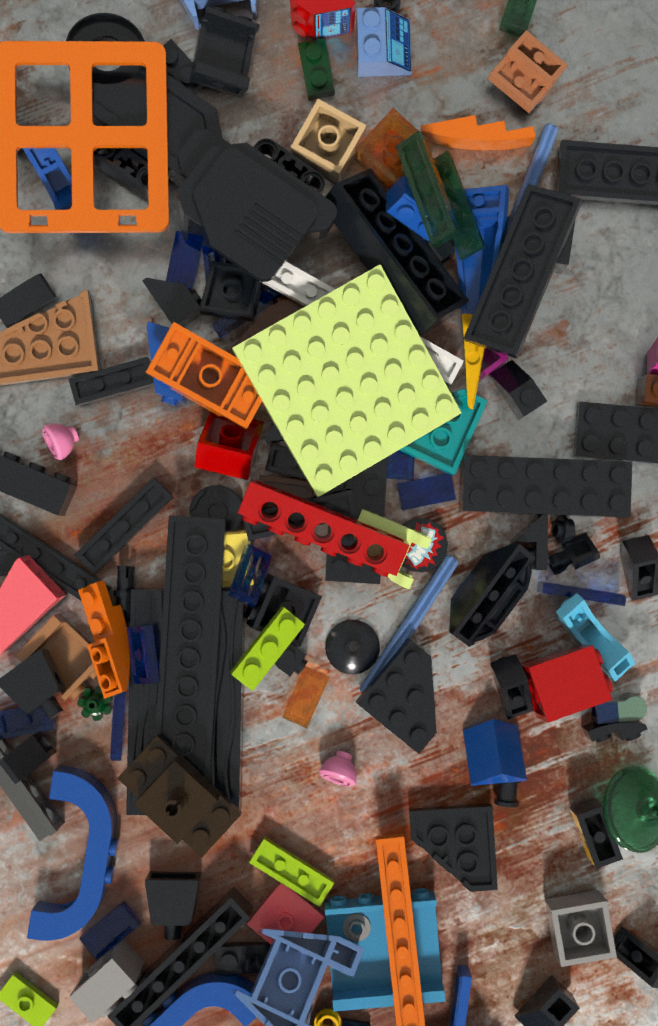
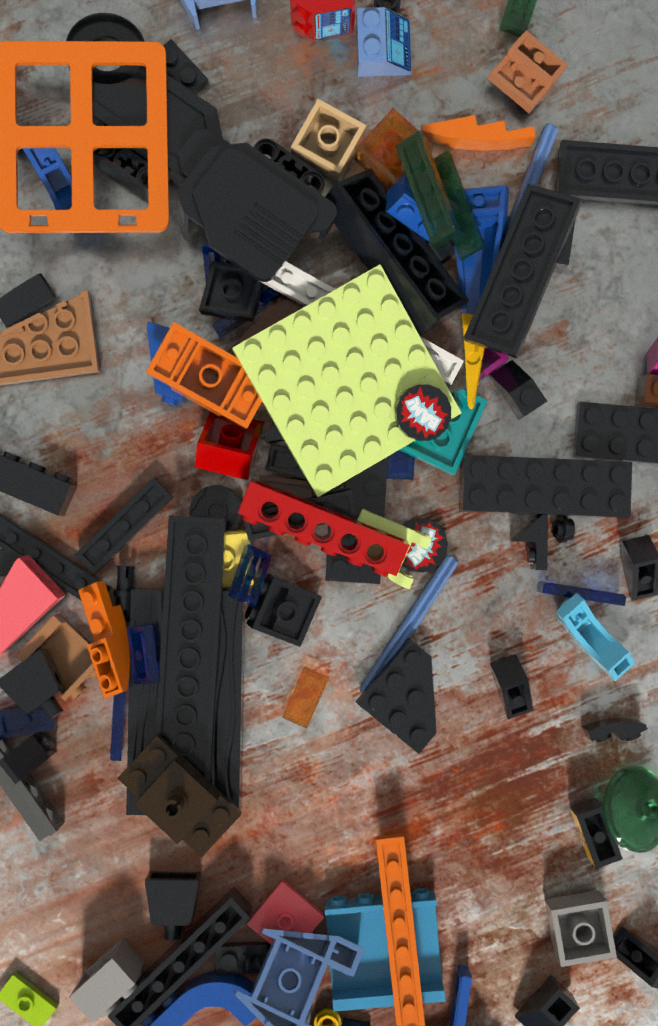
(59, 439): bright pink brick -> none
(81, 788): blue arch -> none
(100, 704): dark green plant -> none
(110, 930): clear blue tile -> none
(111, 381): black plate -> none
(175, 300): black slope -> none
(185, 259): clear blue tile -> none
(223, 51): black panel -> none
(267, 648): lime plate -> none
(291, 871): lime plate -> none
(292, 660): black plate -> none
(316, 69): dark green plate -> none
(339, 769): bright pink brick -> none
(352, 632): black dish -> none
(356, 919): light grey plate -> none
(422, 412): none -> tile
(426, 491): clear blue tile -> none
(459, 841): black plate -> none
(490, 593): black wedge -> none
(494, 753): blue slope -> none
(507, 795): black bush -> none
(567, 682): red slope -> none
(577, 552): black plate -> none
(622, 709): leg -> none

